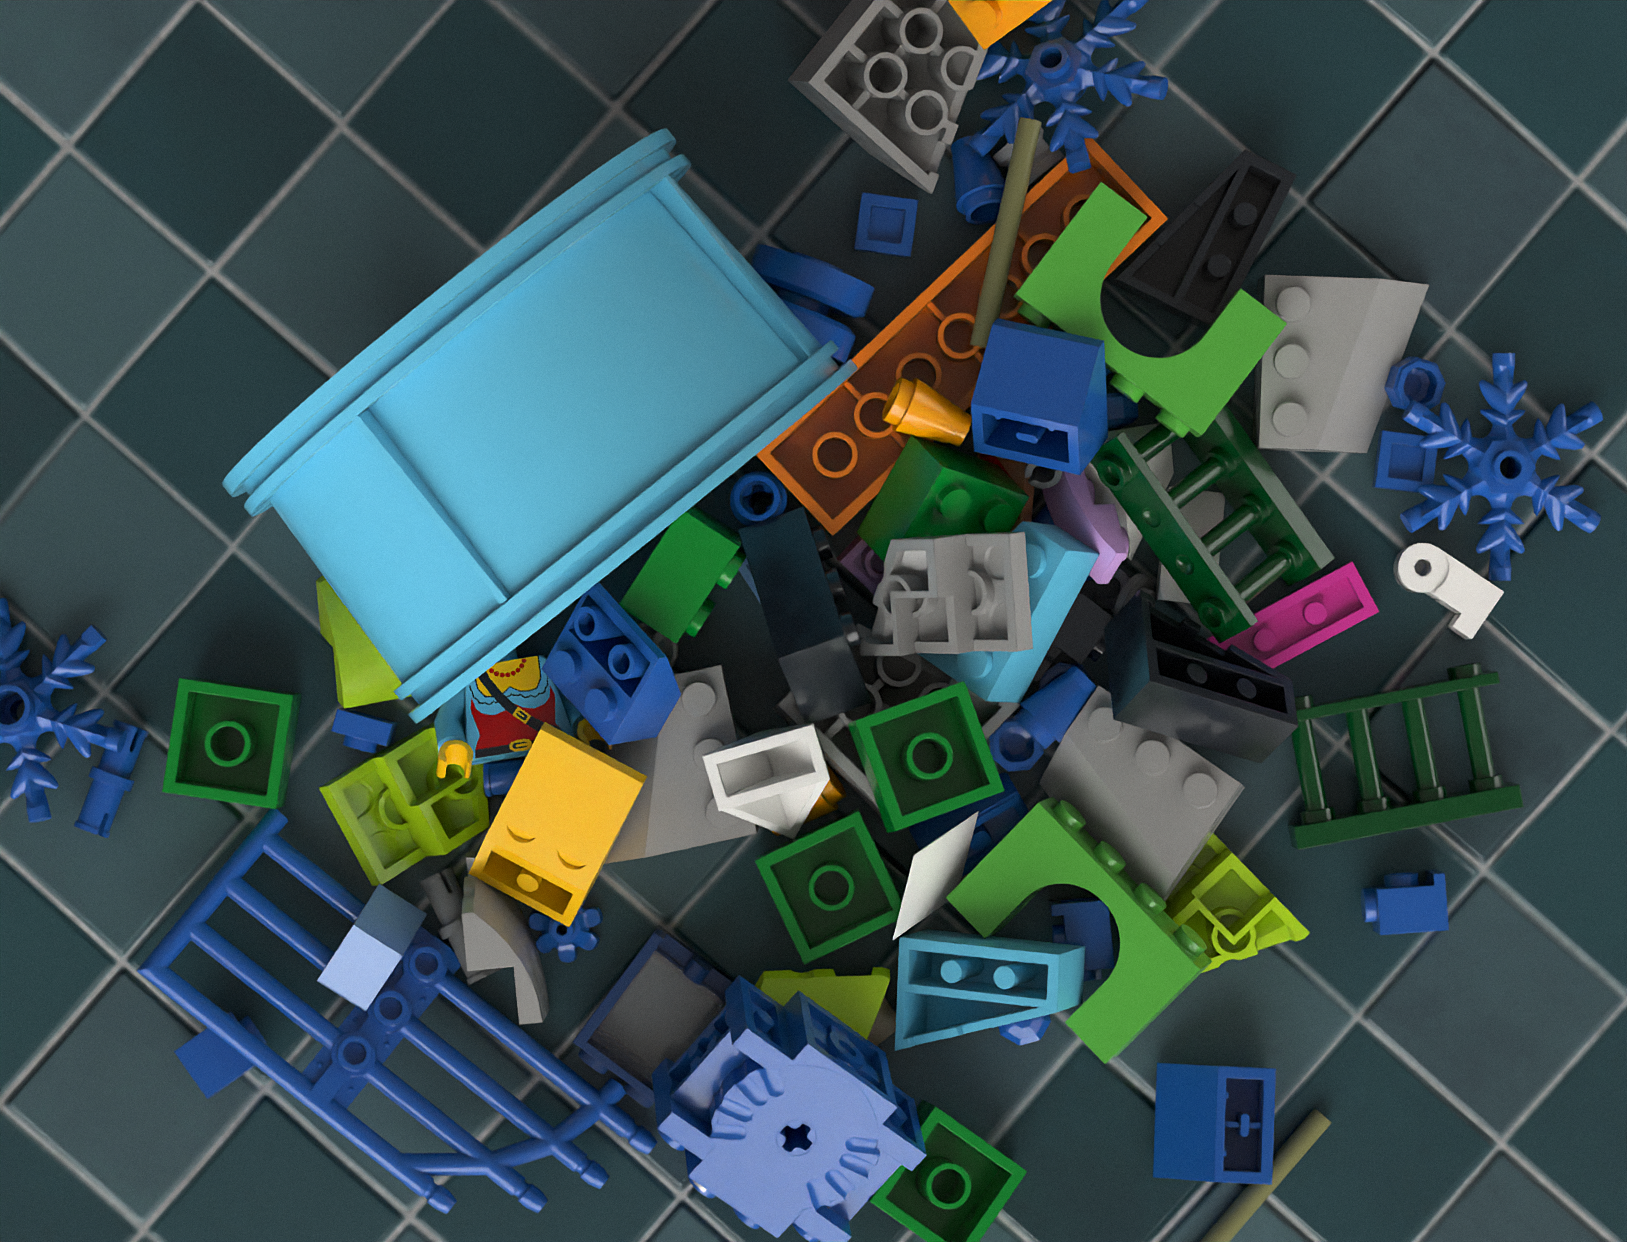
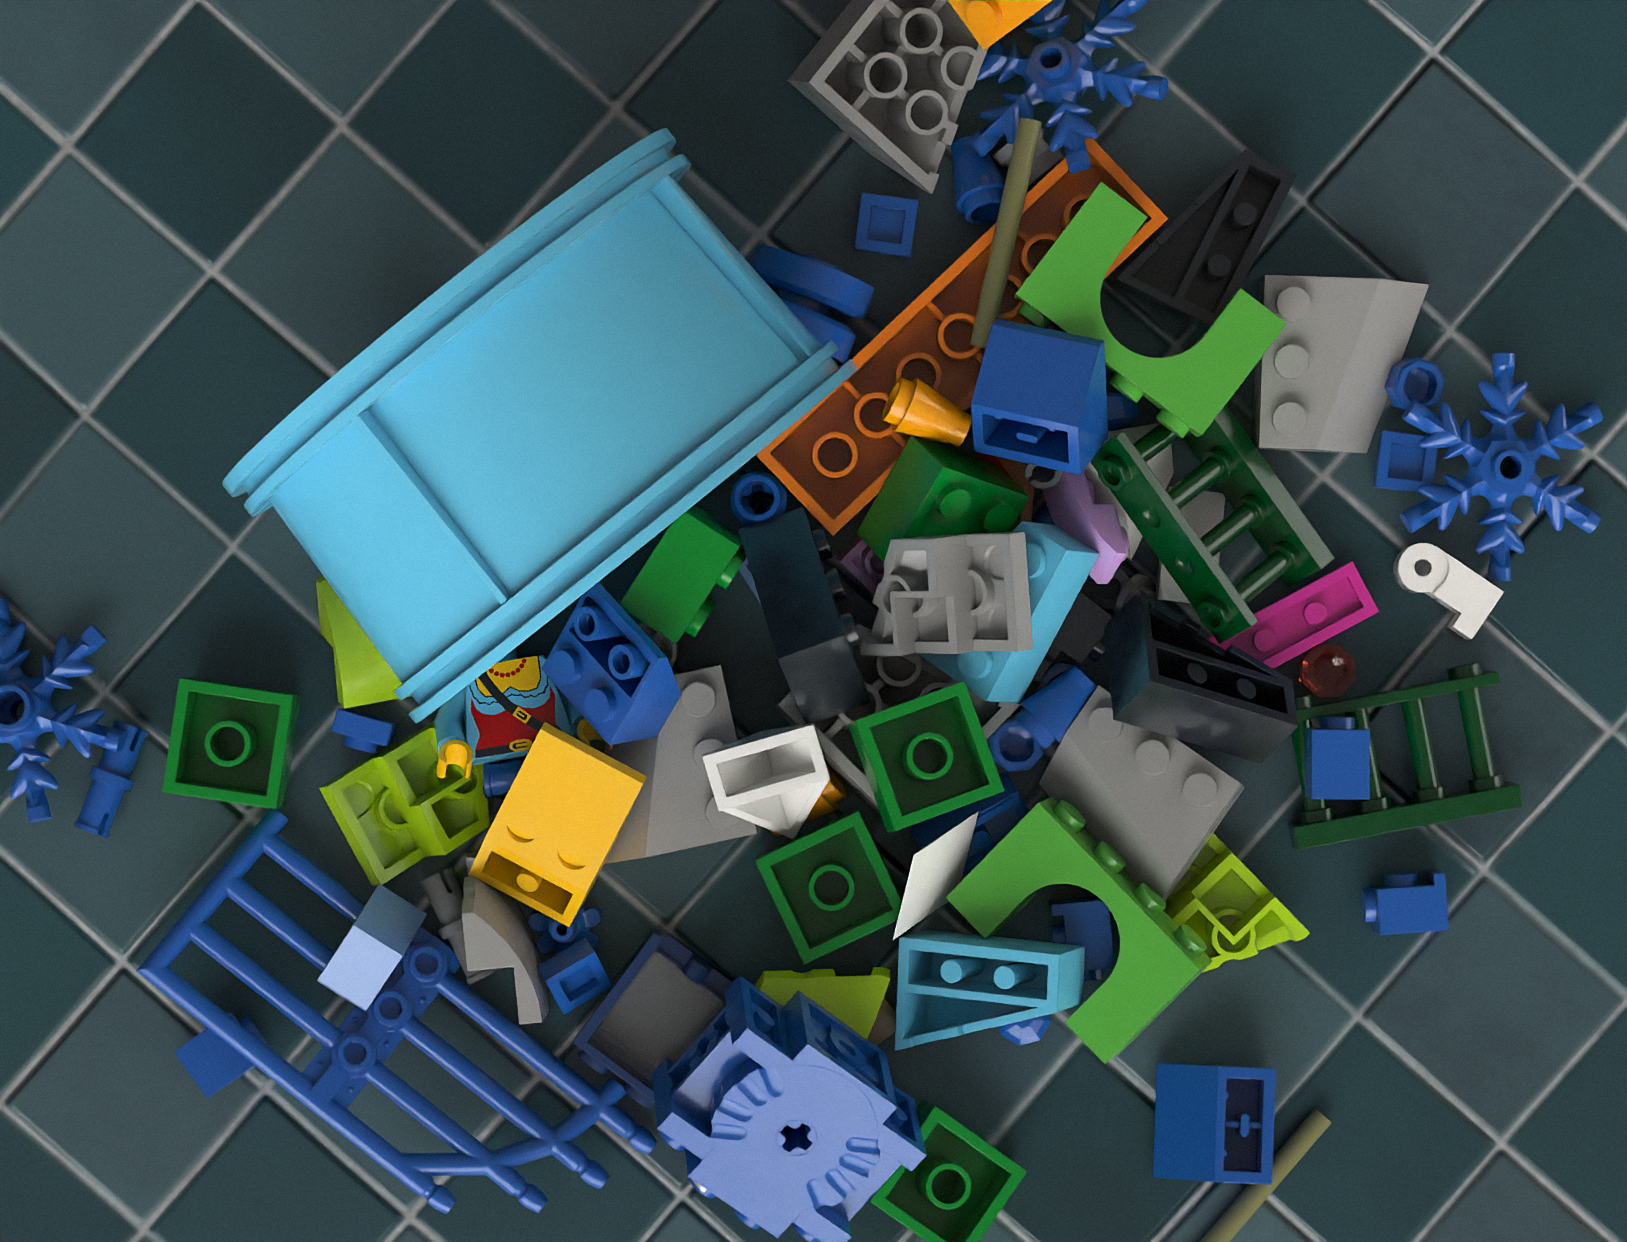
(574, 976): none -> blue plate
(1327, 670): none -> clear red tile
(1337, 760): none -> blue brick

